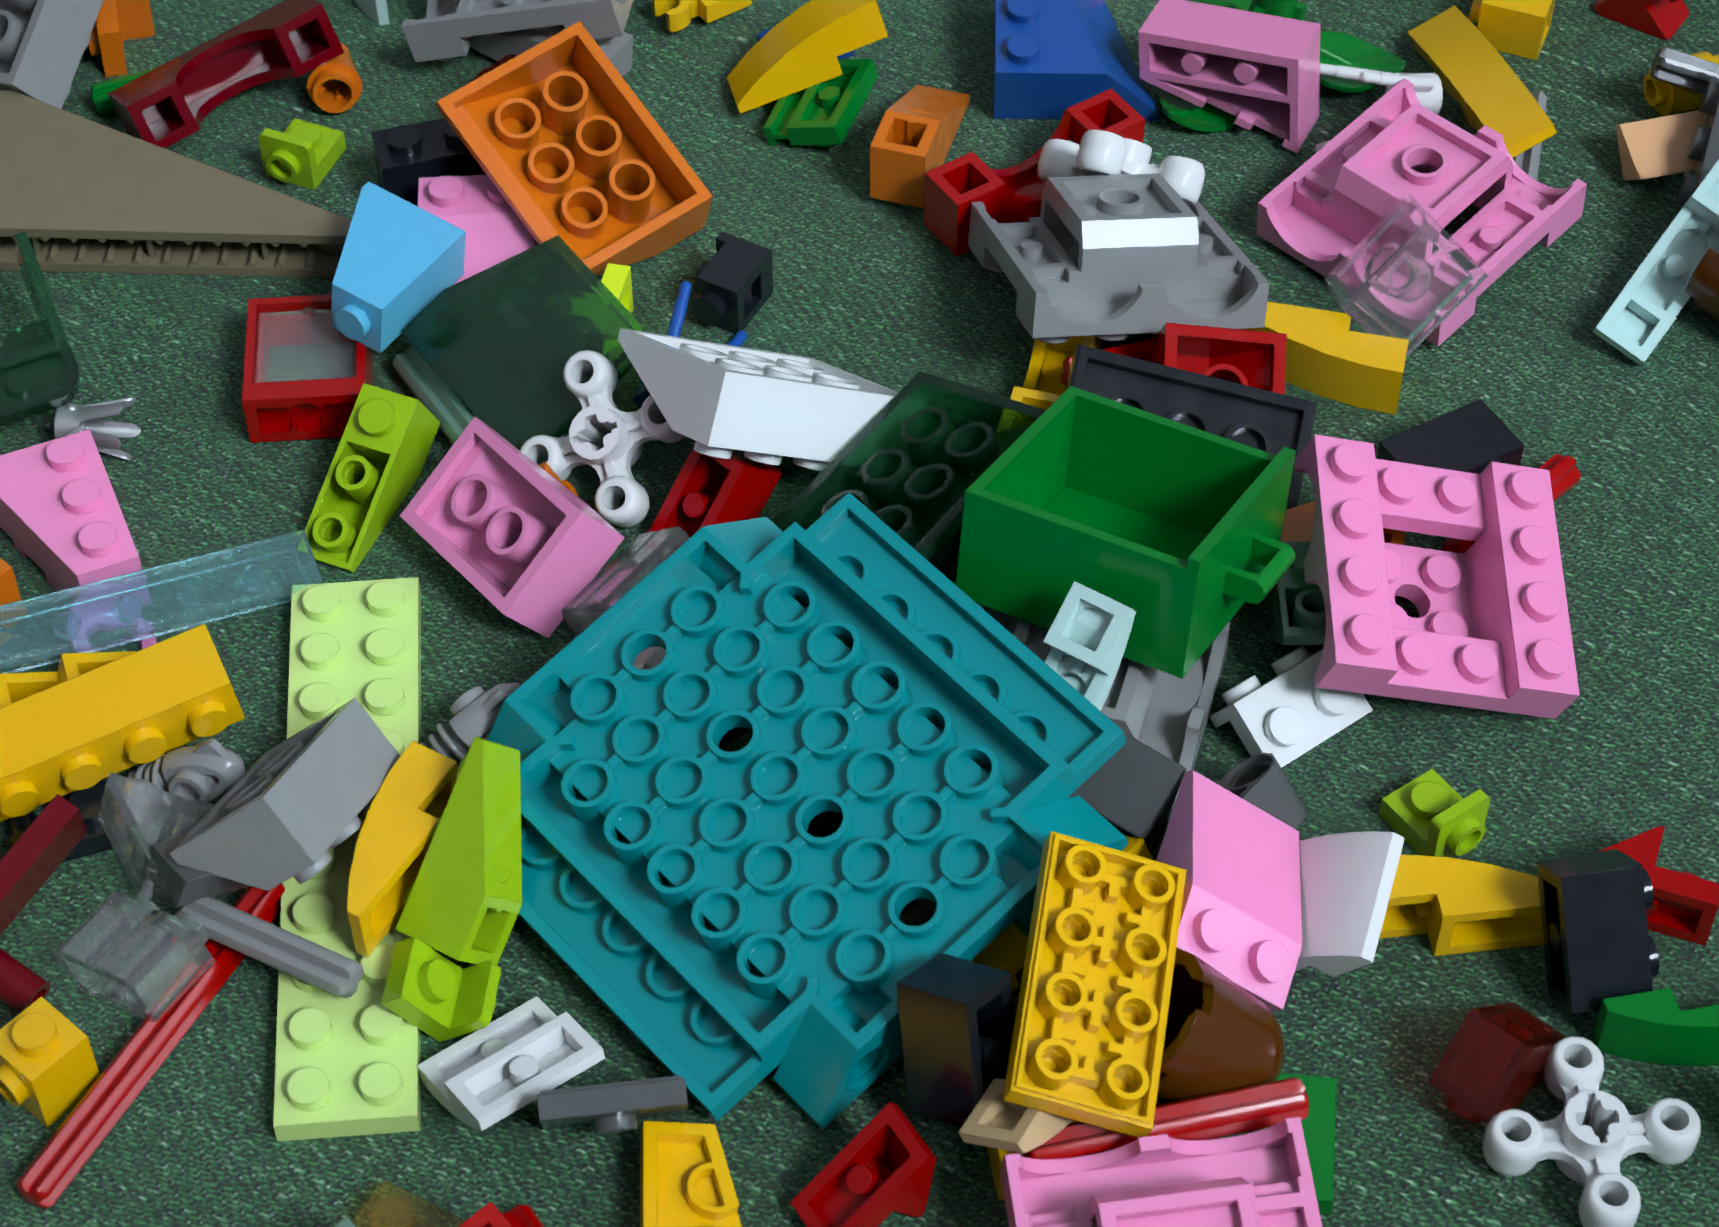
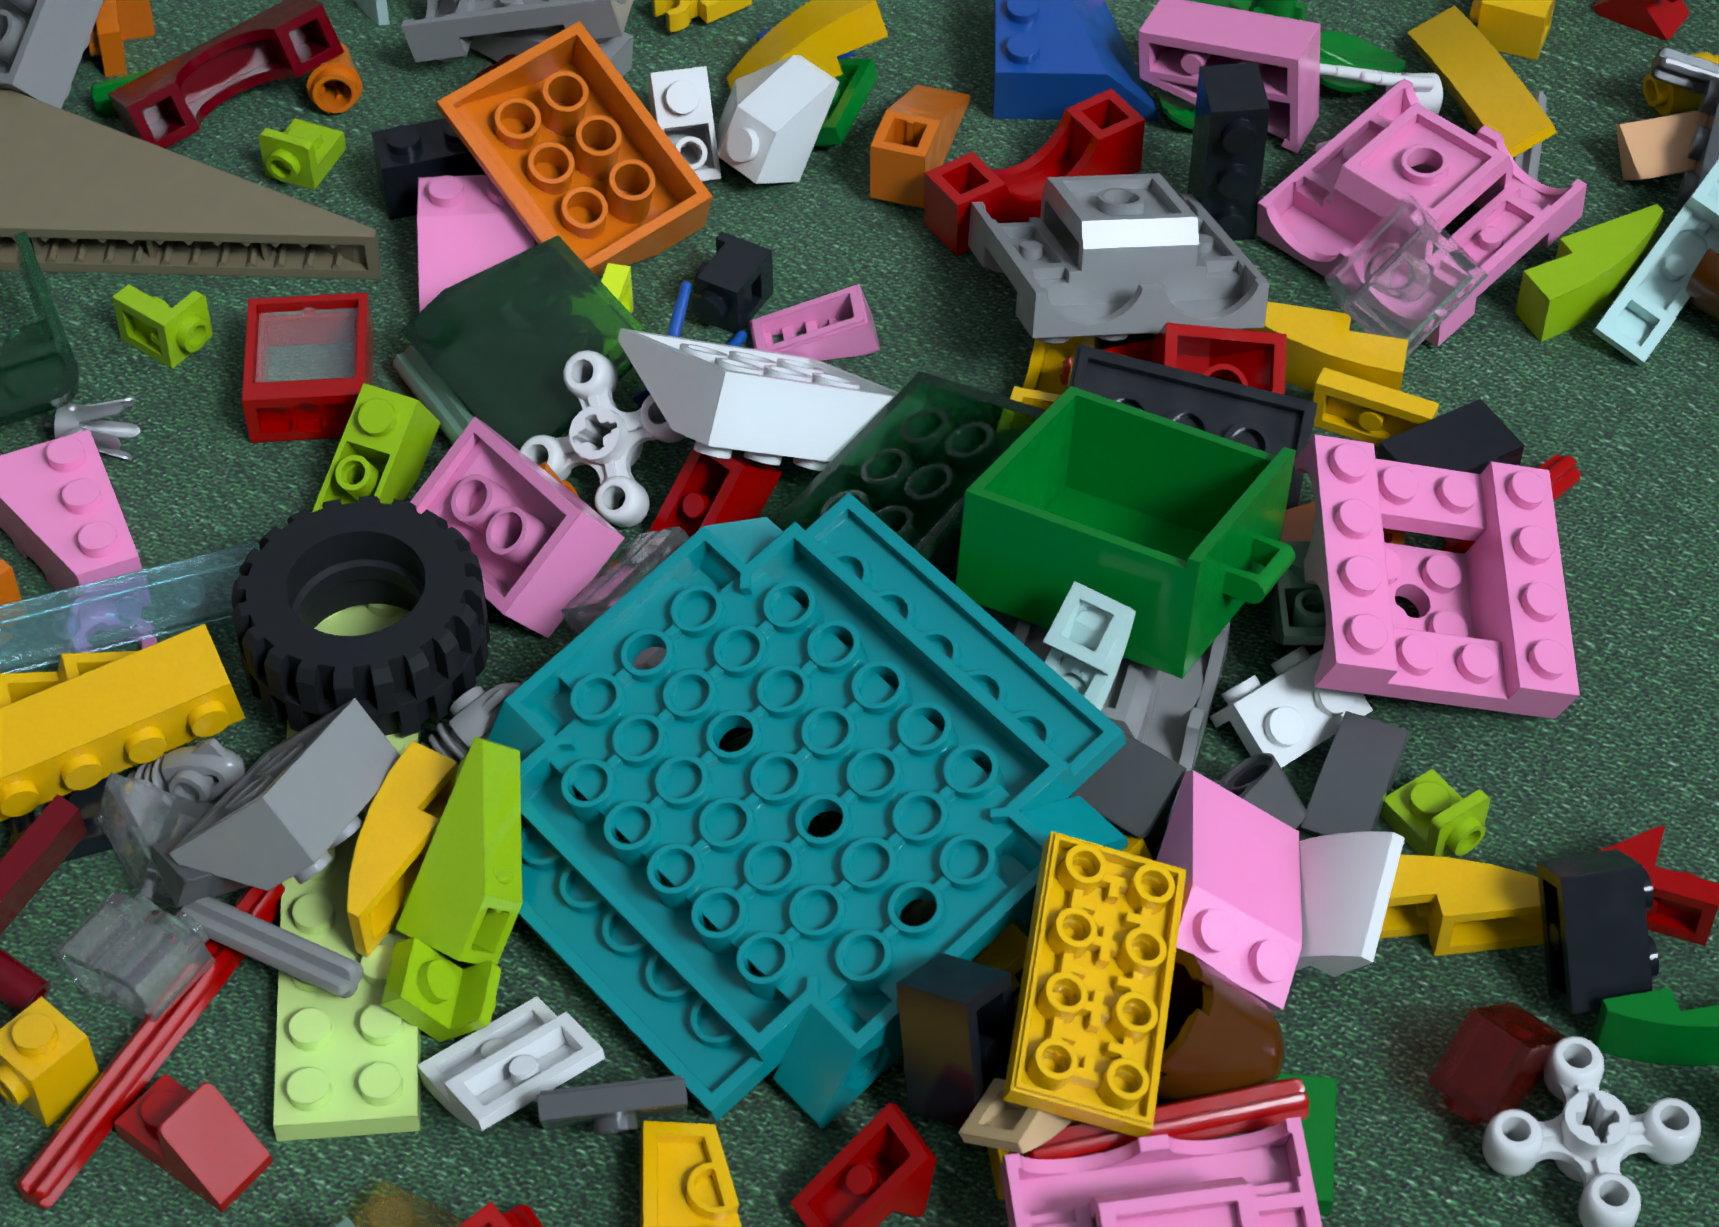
(160, 330): none -> lime bracket
(195, 1139): none -> slope
(352, 559): none -> black tyre
(391, 267): medium azure slope -> none
(684, 112): none -> white slope
(775, 120): none -> white slope
(834, 327): none -> bright pink slope
(1111, 154): white gear -> none
(1229, 145): none -> black brick
(1355, 776): none -> dark grey slope
(1366, 408): none -> yellow plate
(1586, 273): none -> lime slope

